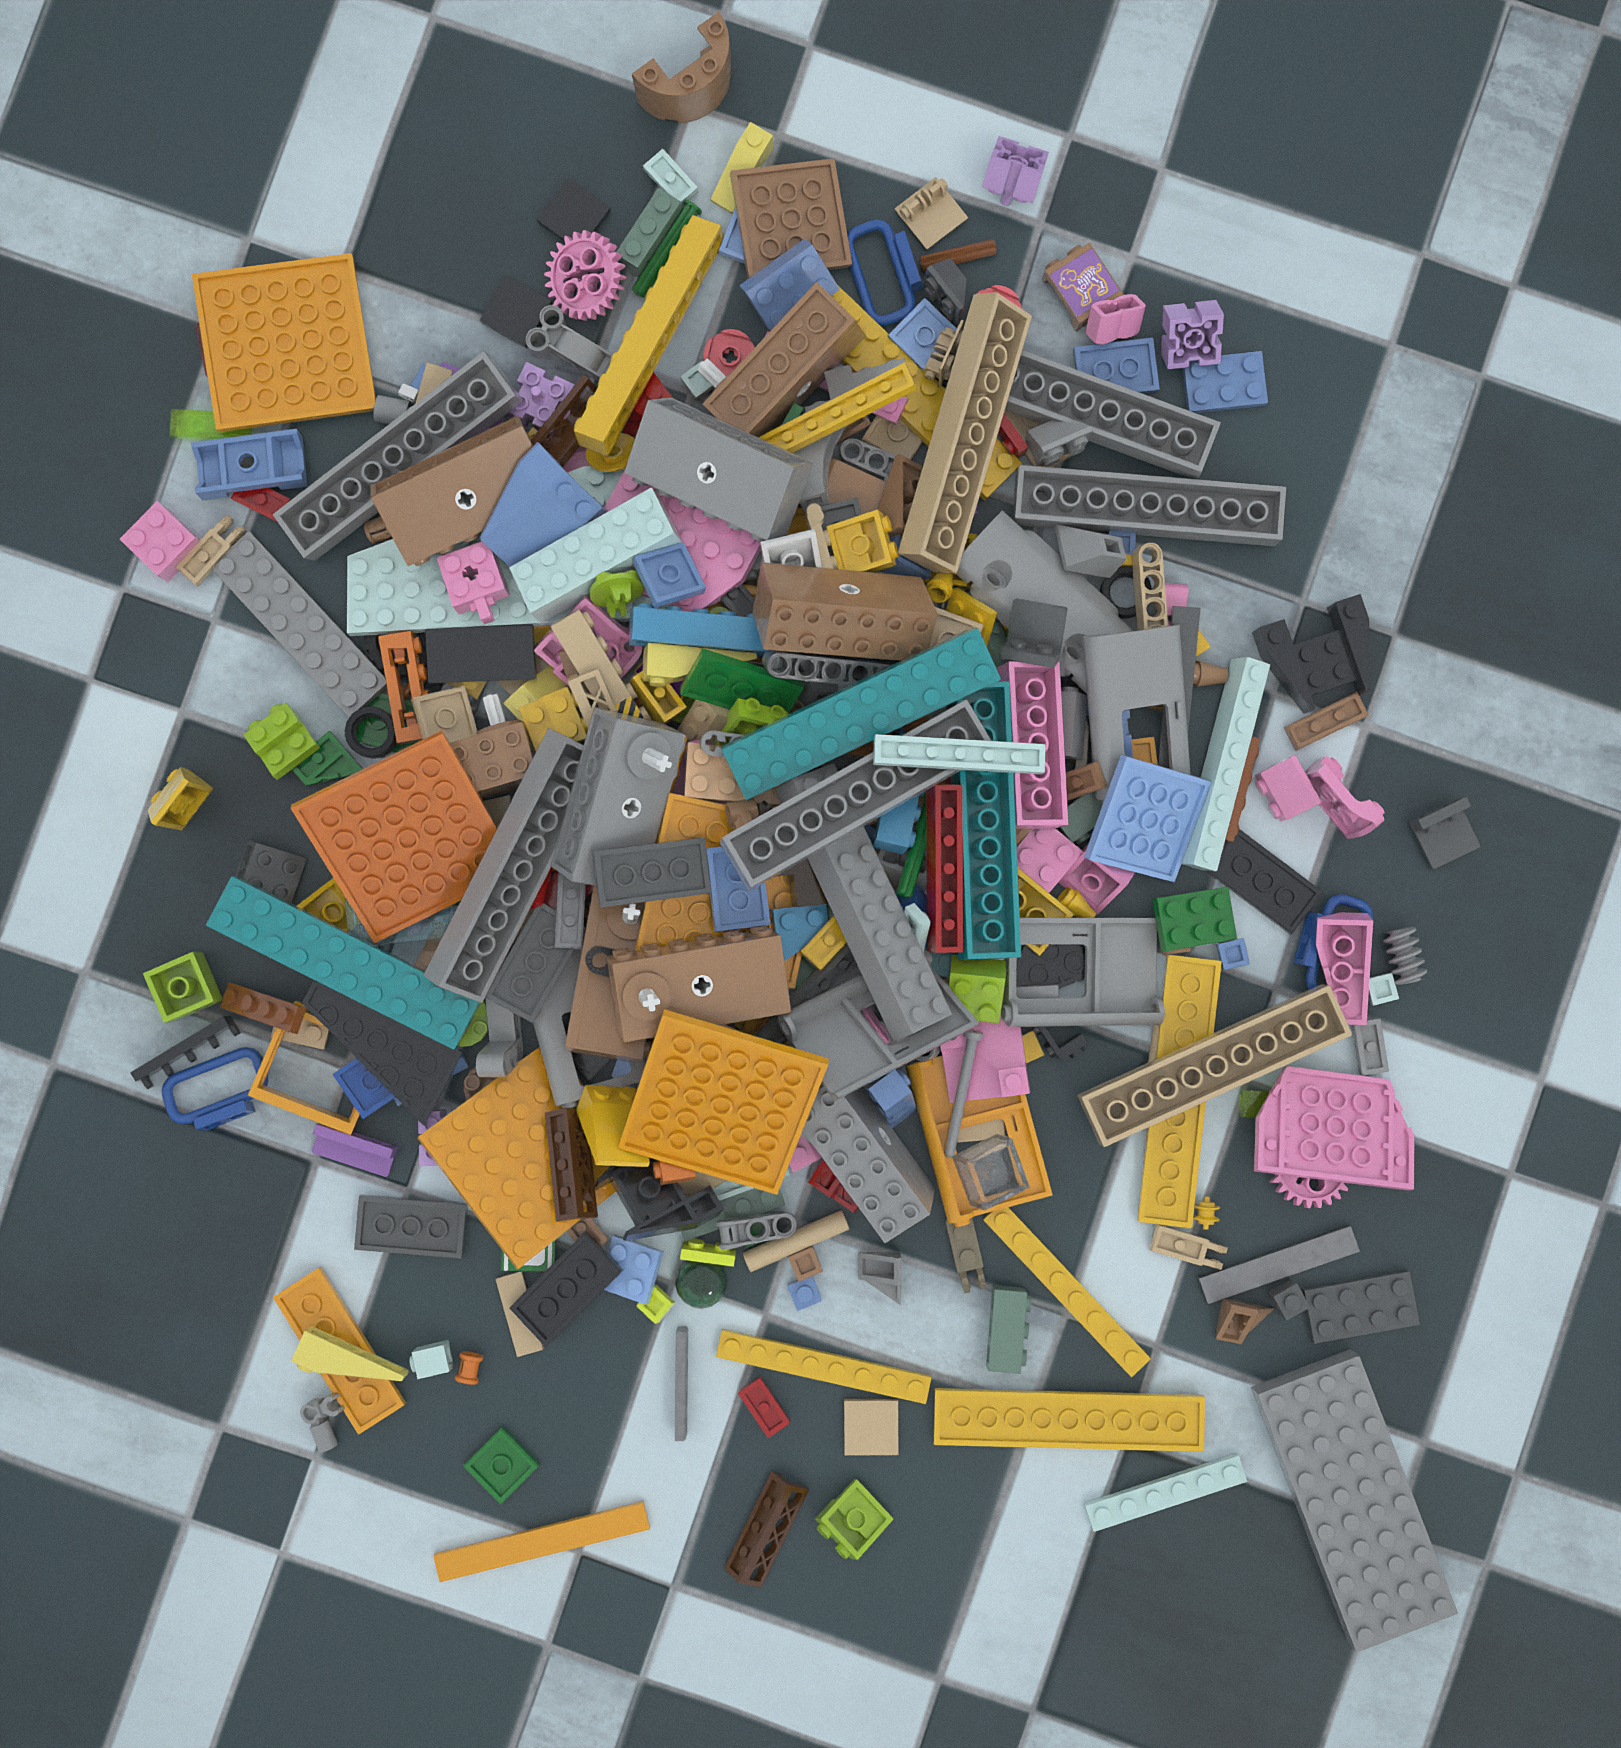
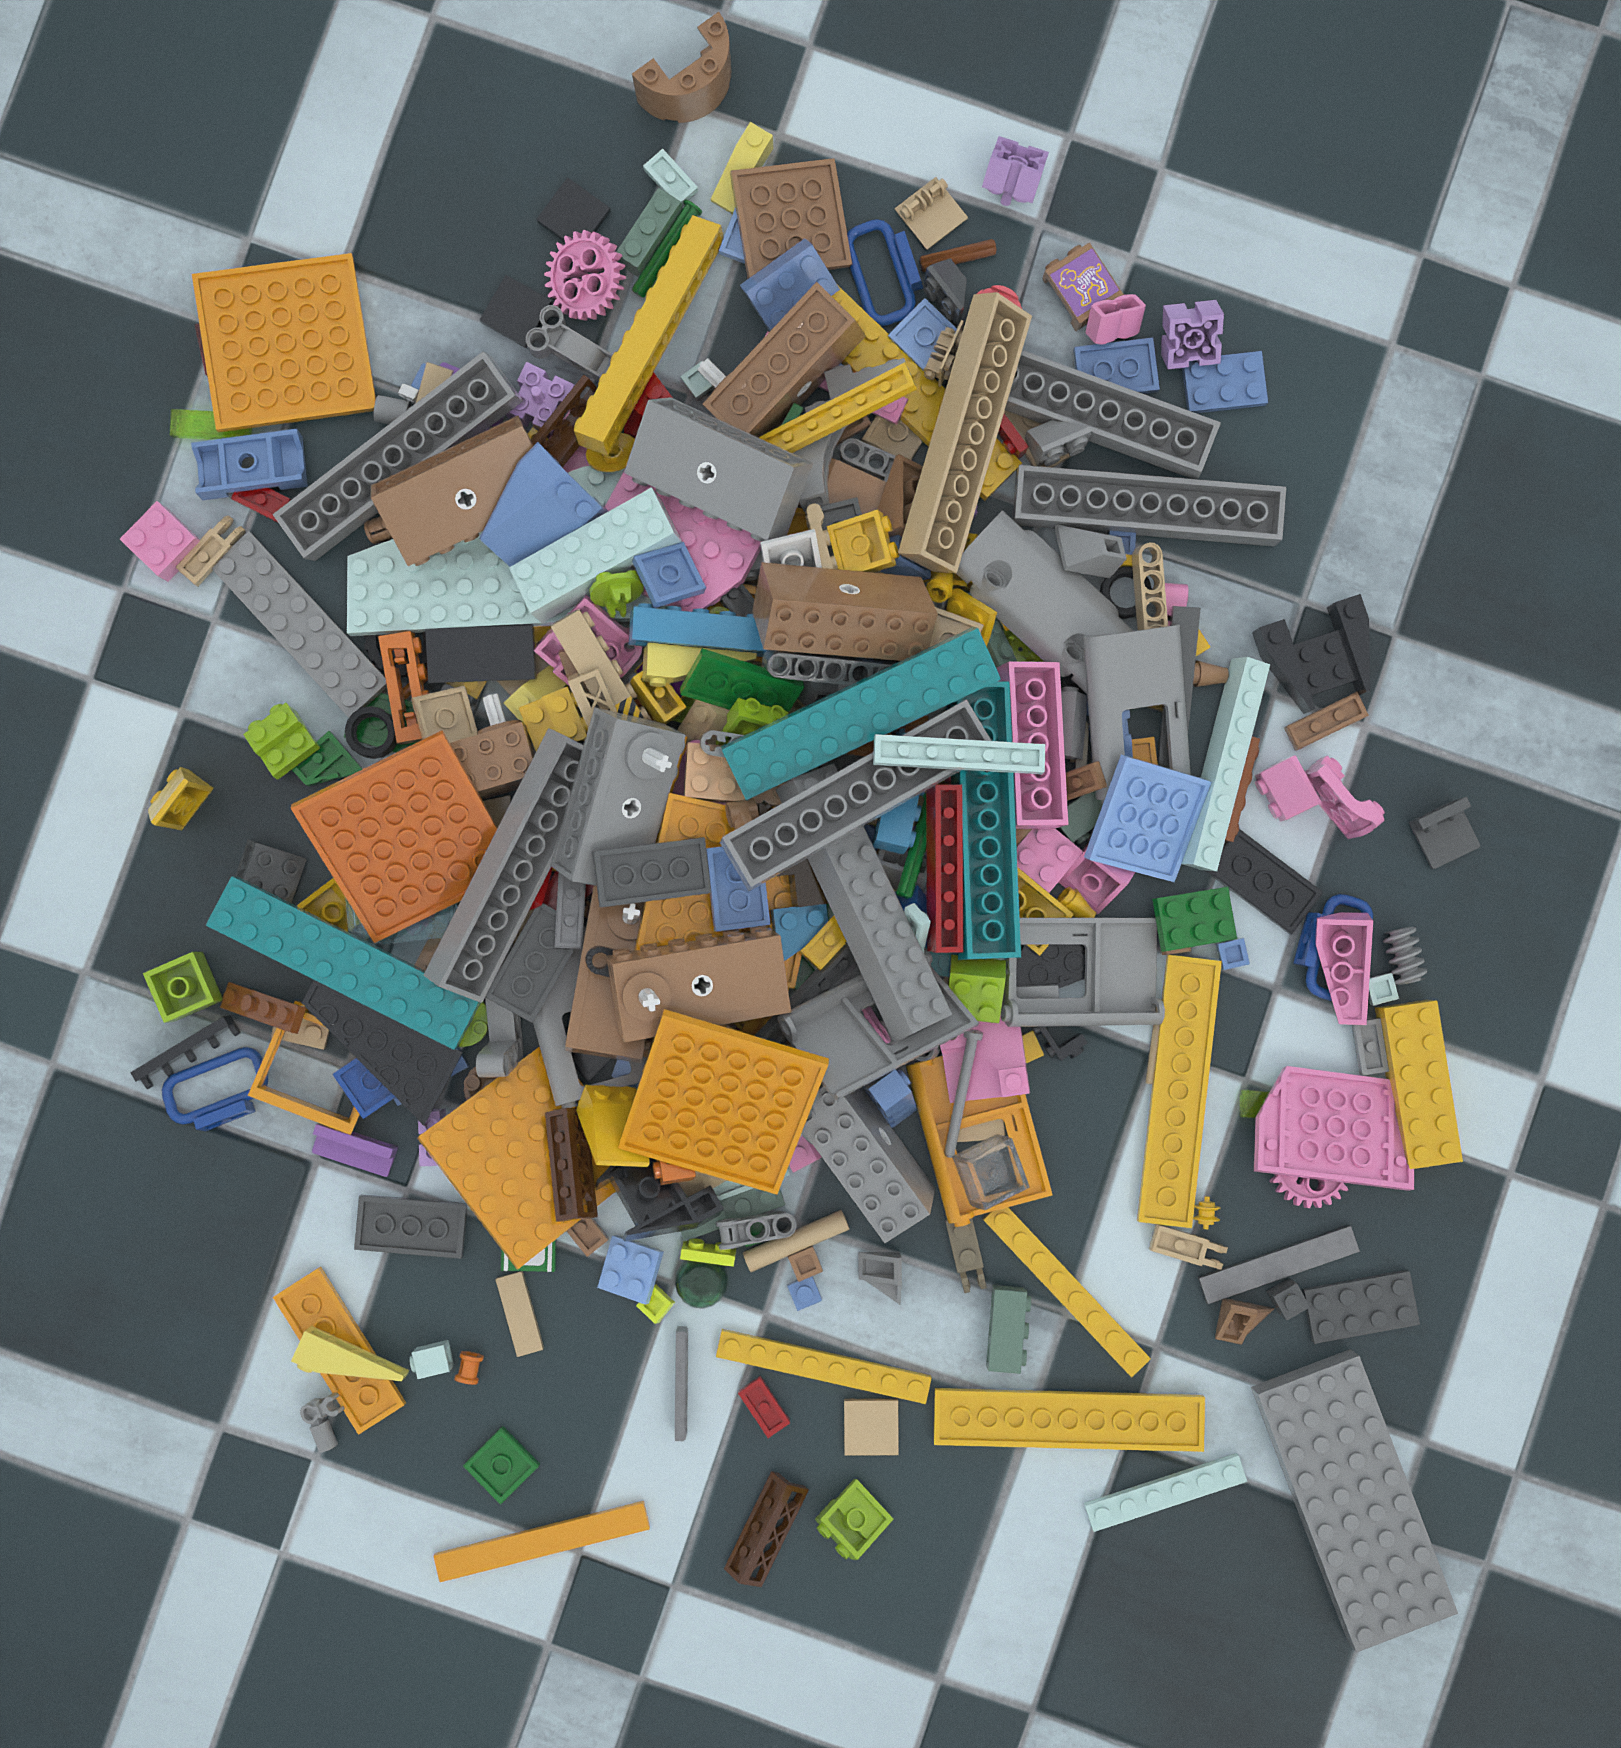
(481, 593): bright pink hinge -> none
(566, 1289): black tile -> none
(724, 342): coral plate -> none
(827, 1183): red slope -> none
(1035, 633): dark grey bracket -> none
(1214, 1065): tan brick -> none
(1420, 1083): none -> yellow brick

